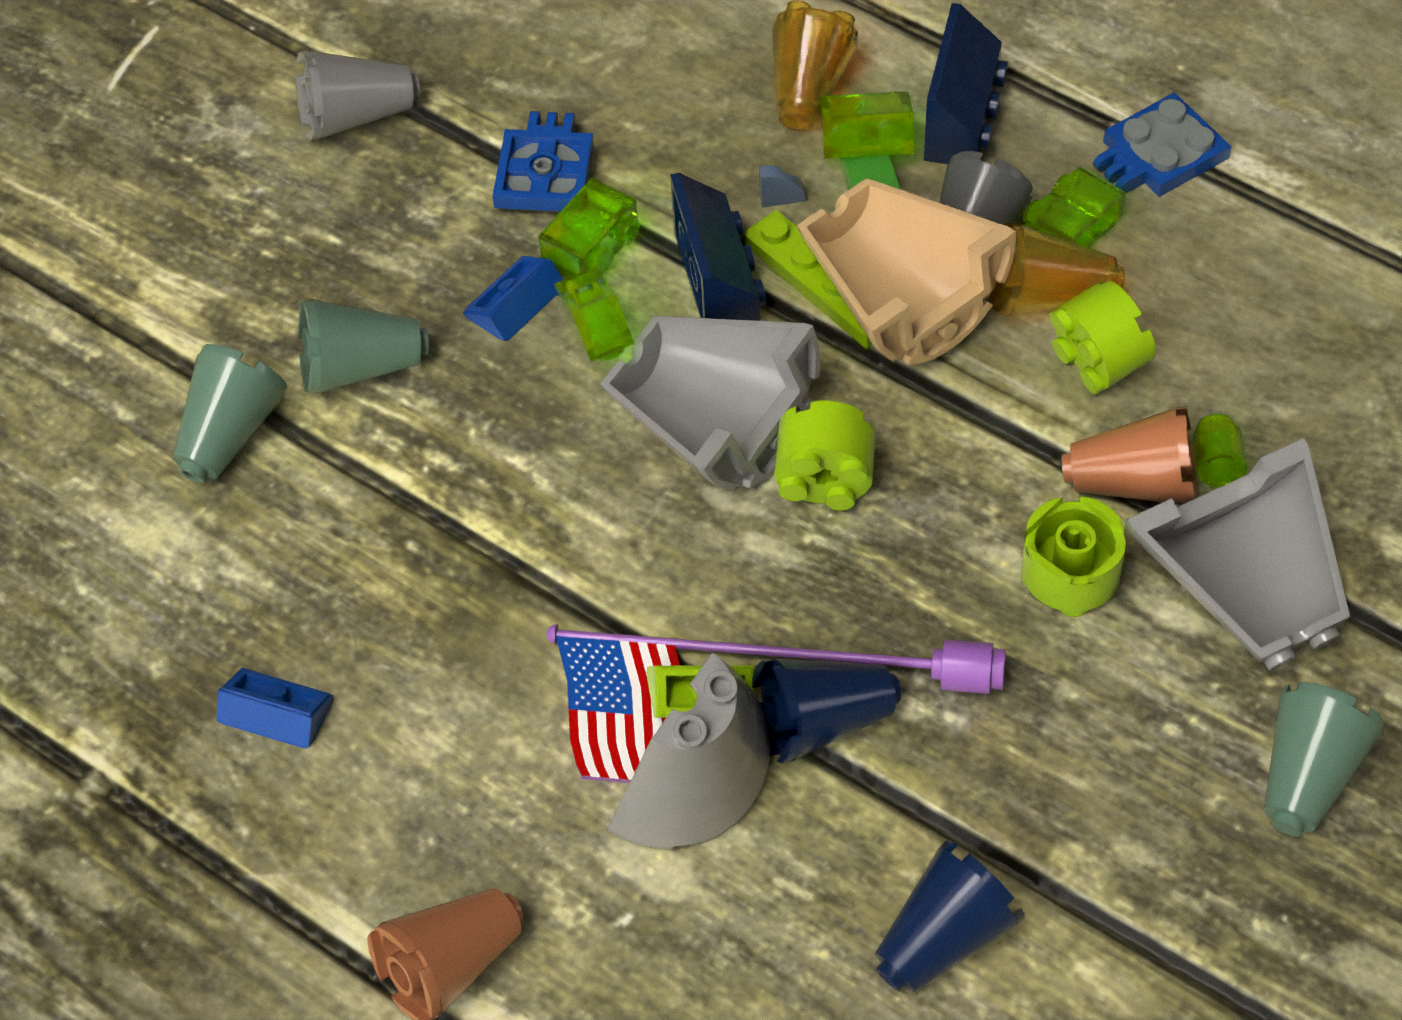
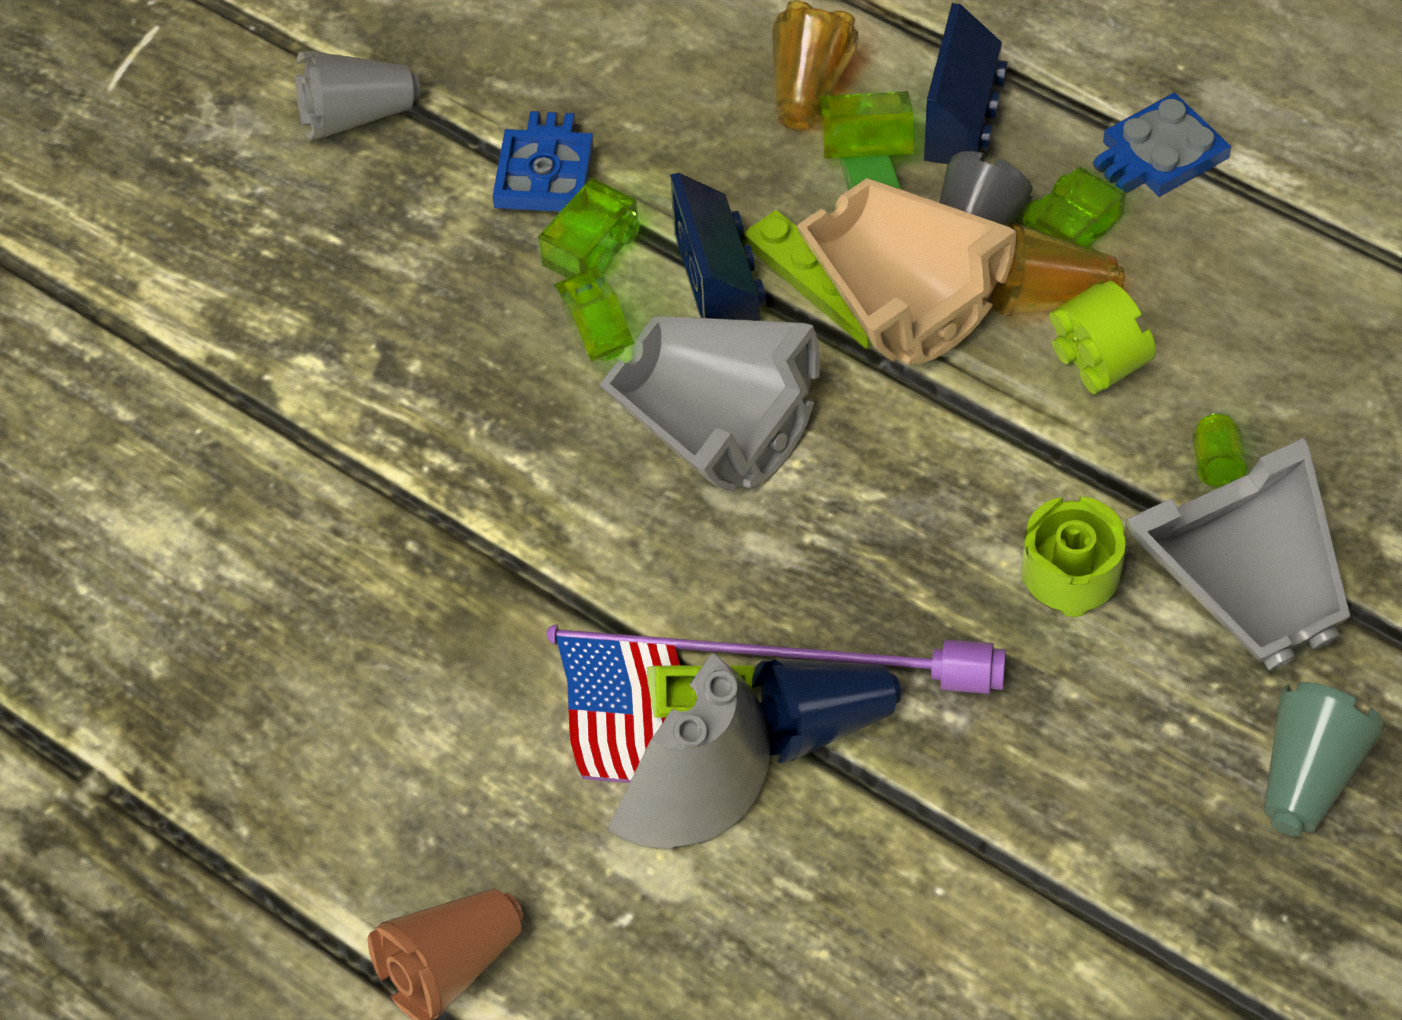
(223, 410): sand green cone -> none
(272, 707): blue slope -> none
(354, 344): sand green cone -> none
(515, 297): blue slope -> none
(779, 187): sand blue tile -> none
(825, 454): lime brick -> none
(944, 920): dark blue cone -> none
(1137, 460): nougat cone -> none

